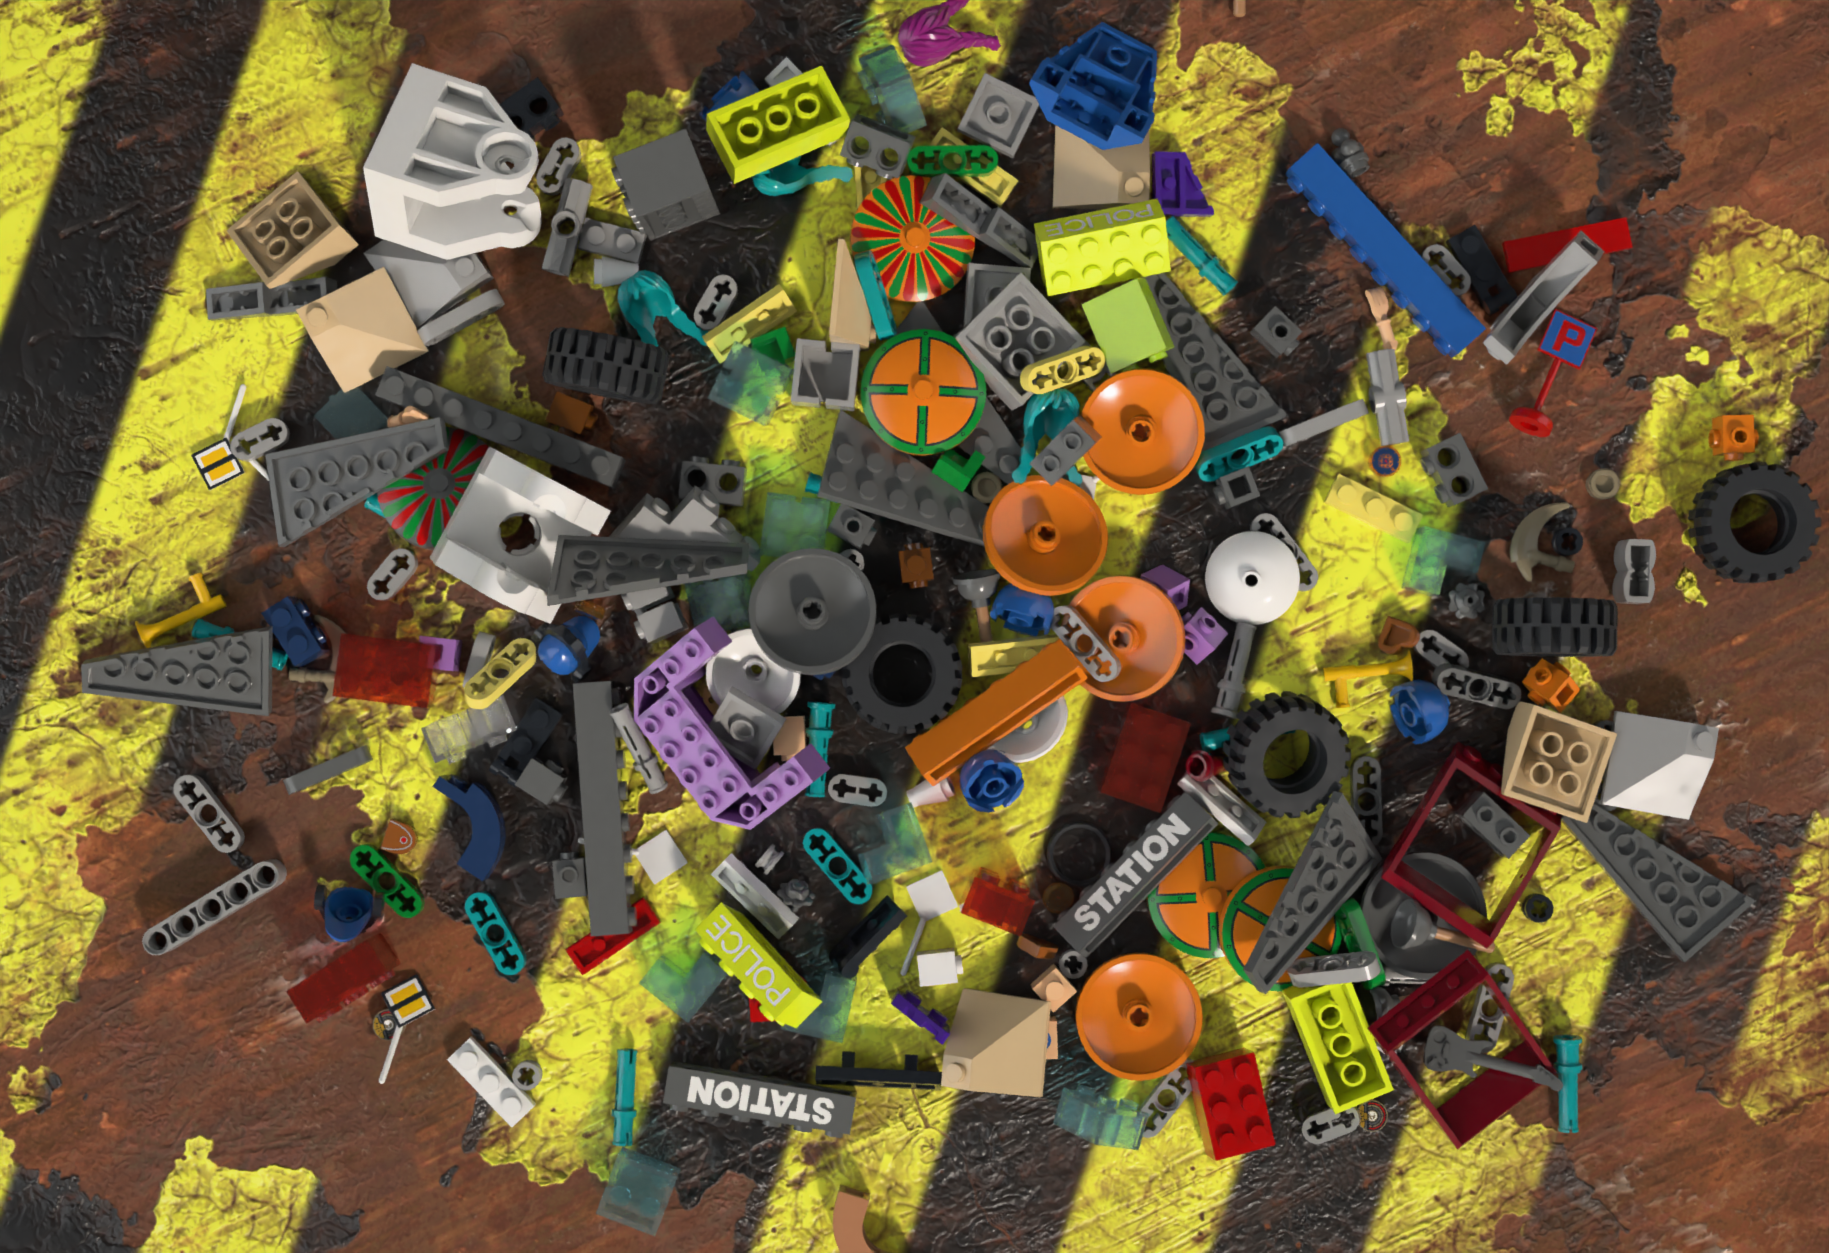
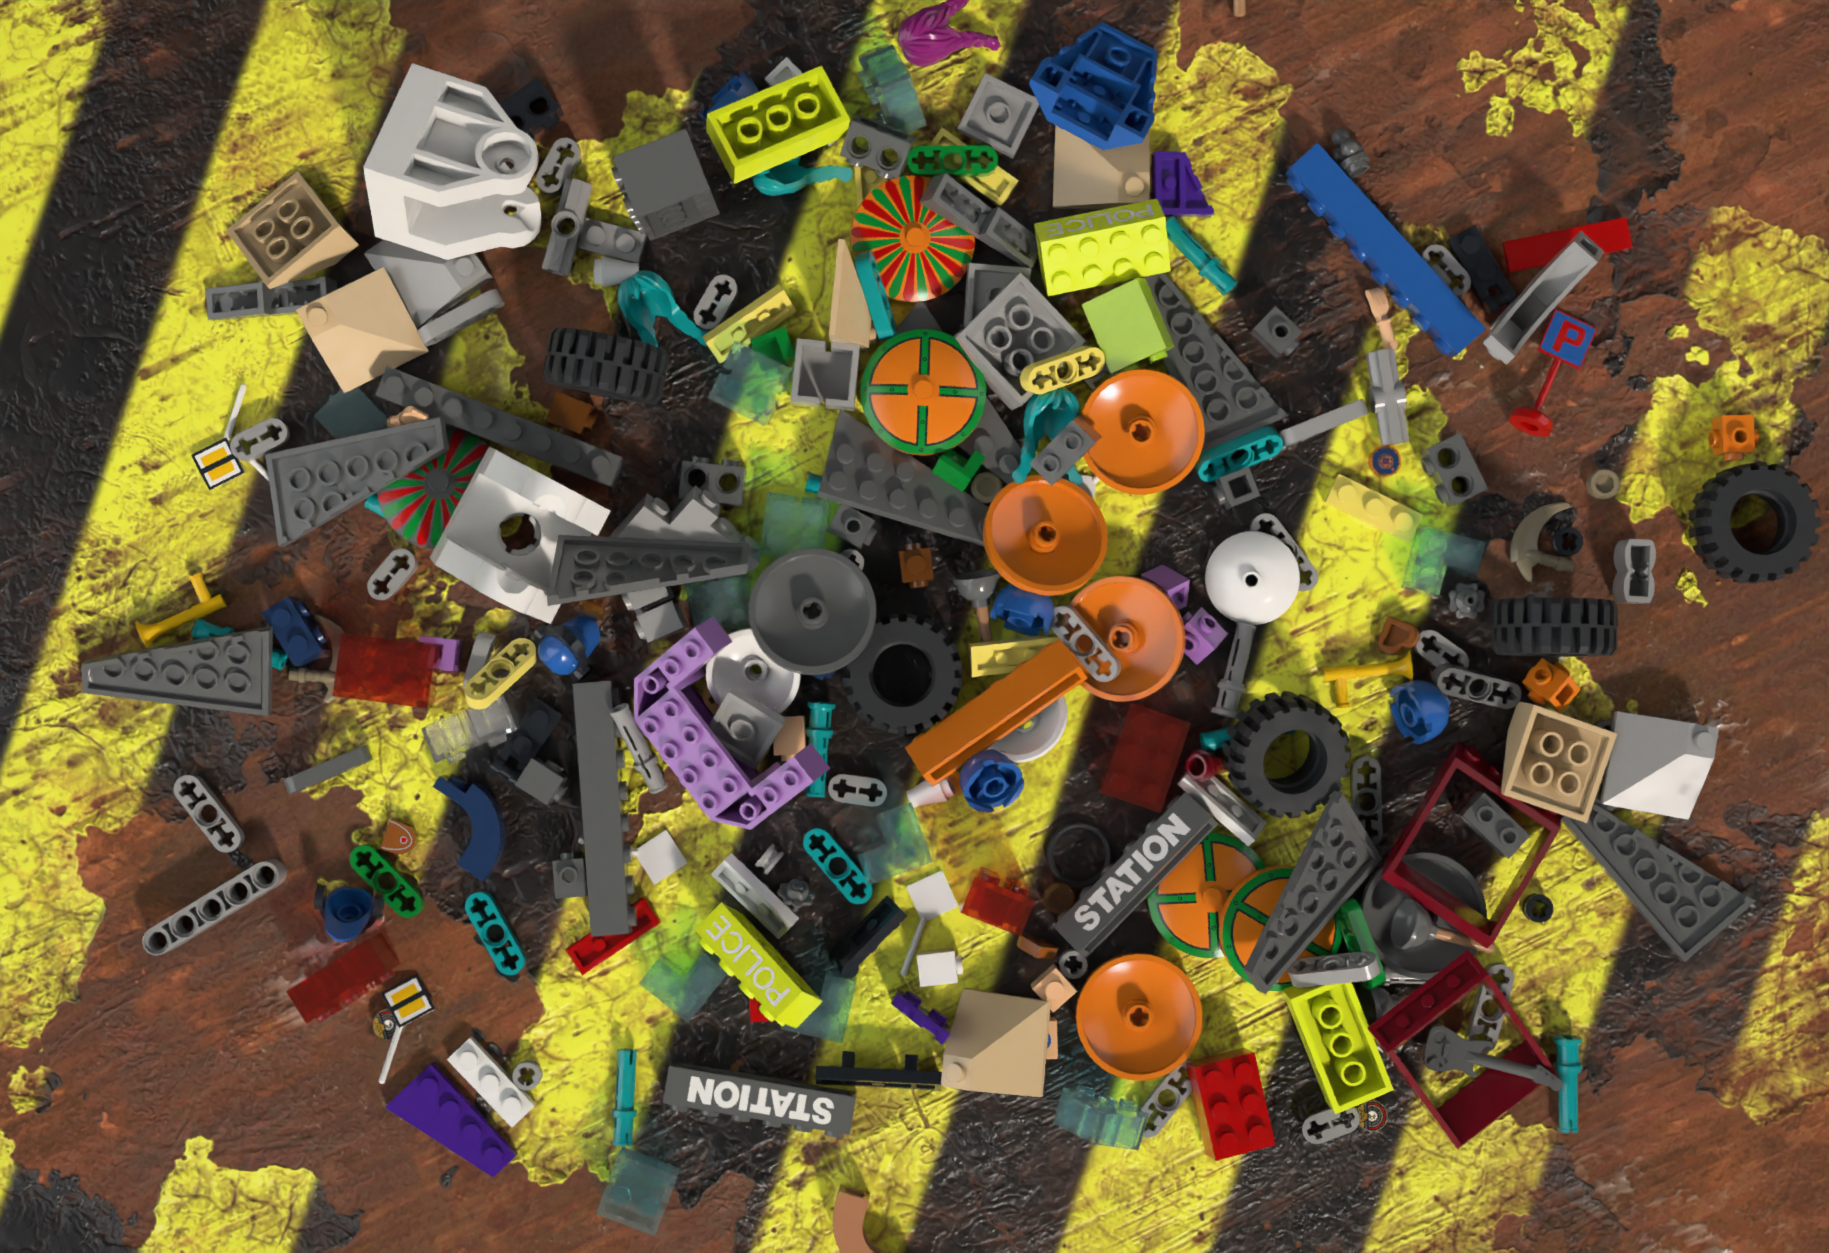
(449, 1118): none -> dark purple wing

